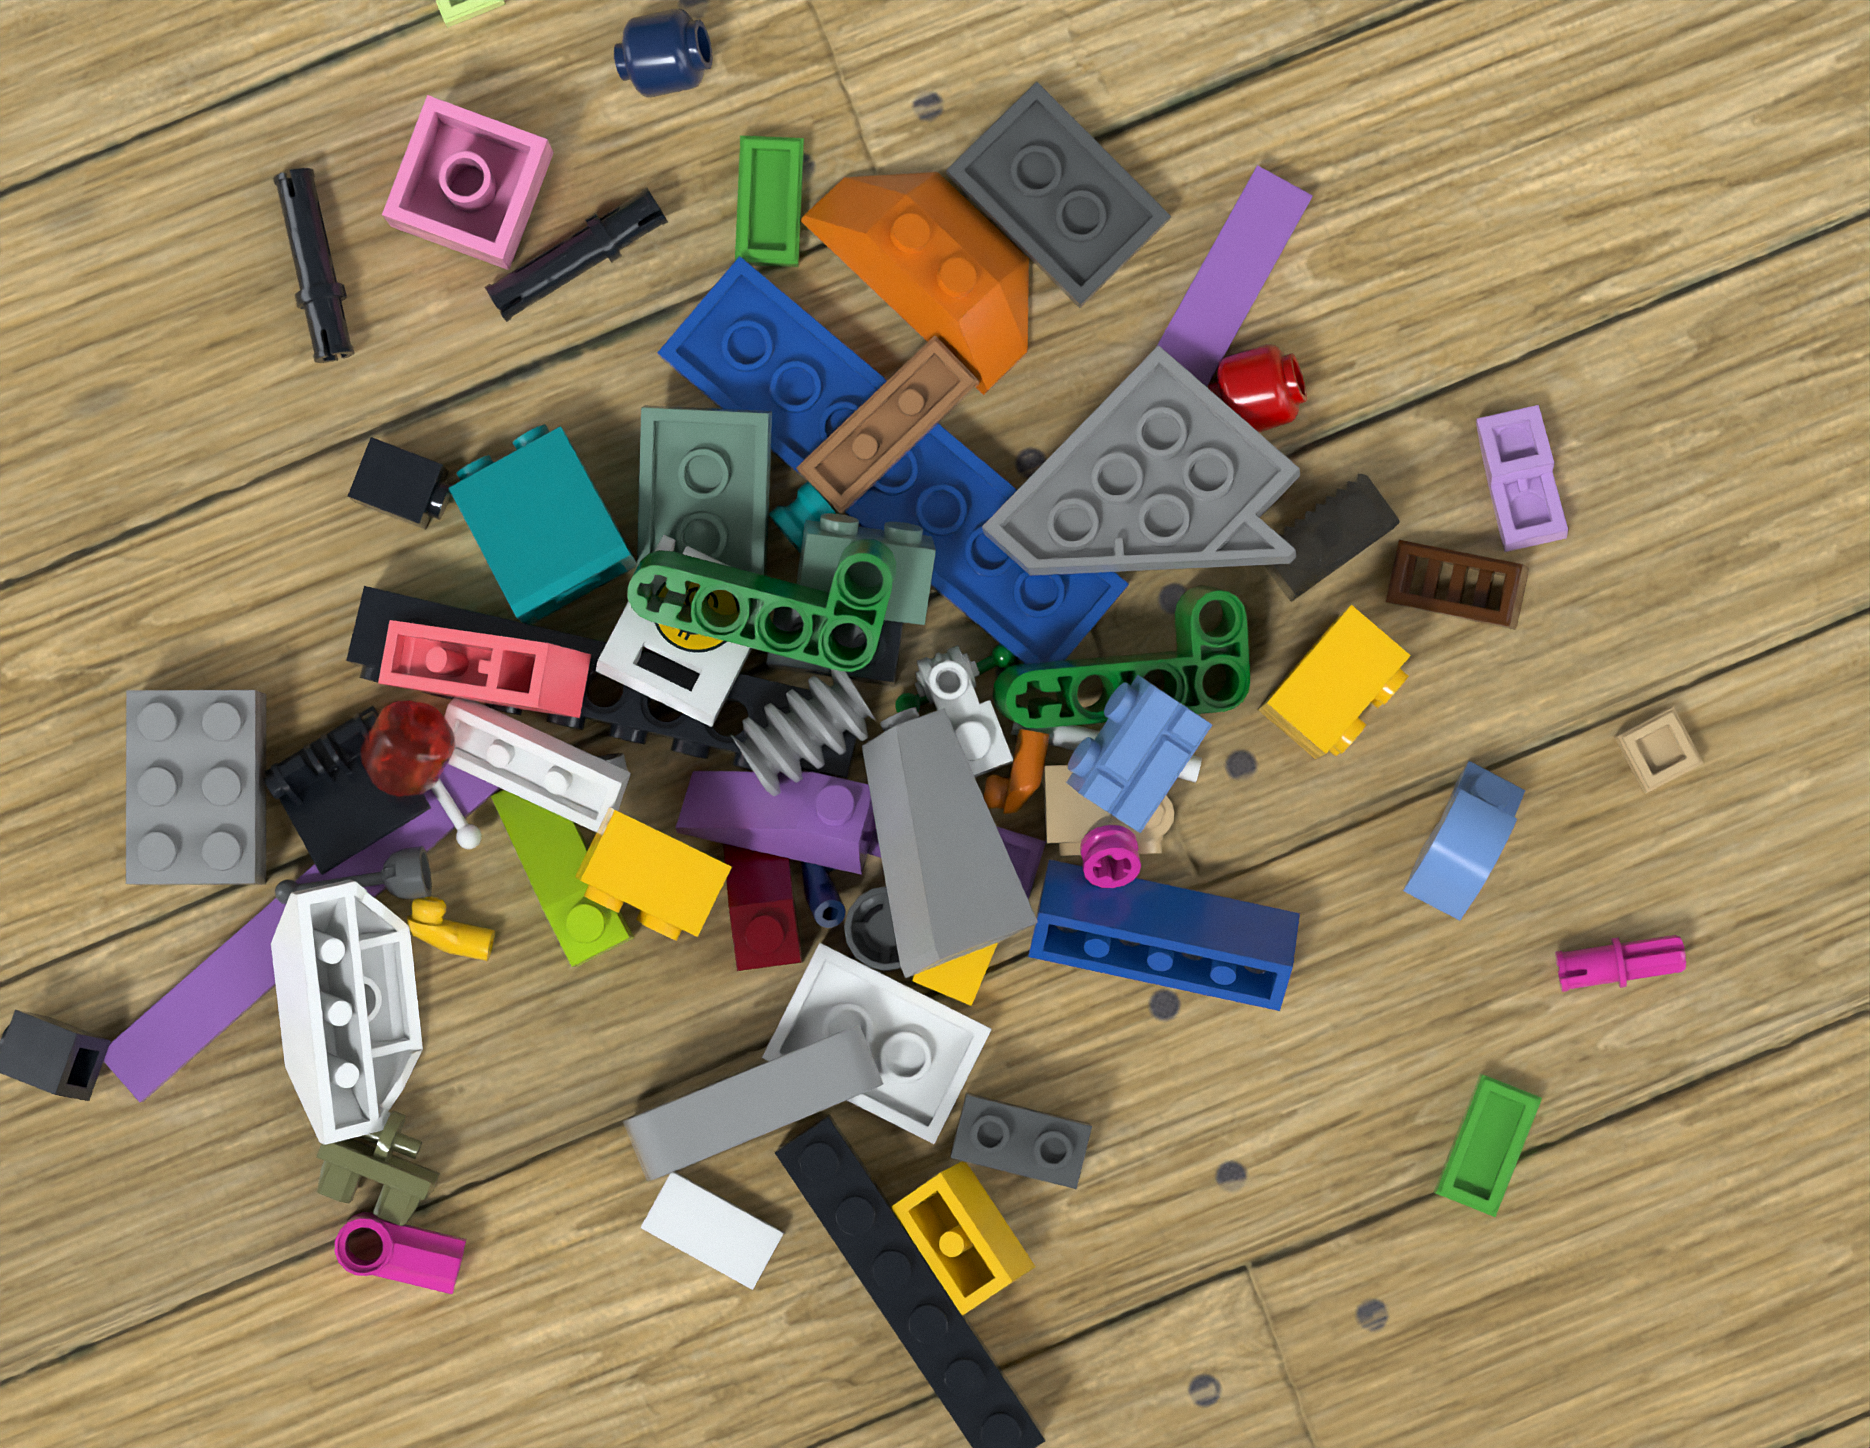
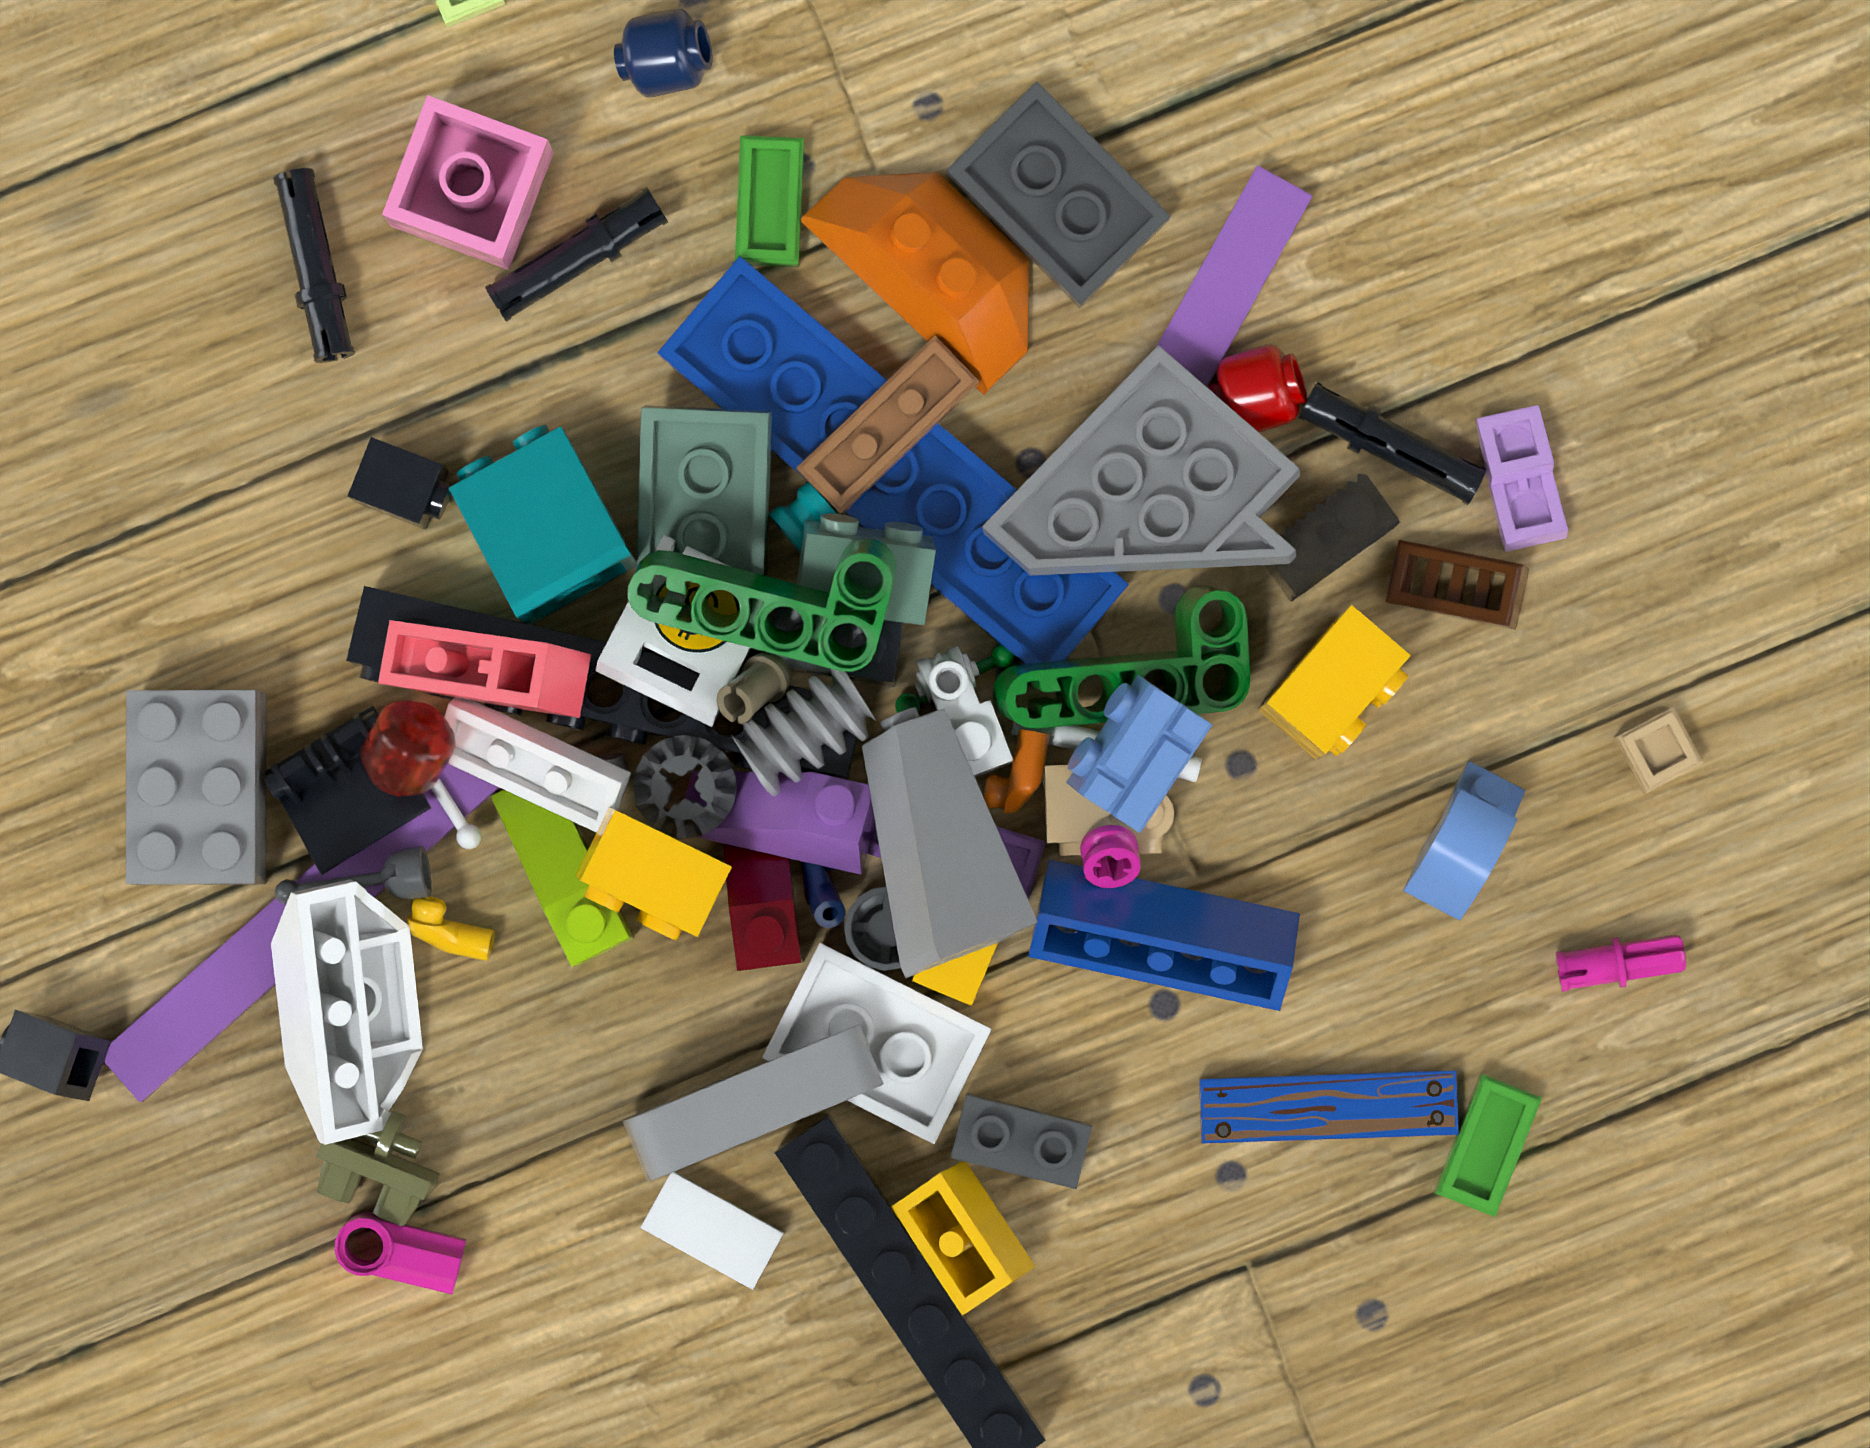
(715, 784): none -> dark grey gear
(762, 681): none -> dark tan pin
(1328, 1106): none -> blue tile
(1392, 443): none -> black pin

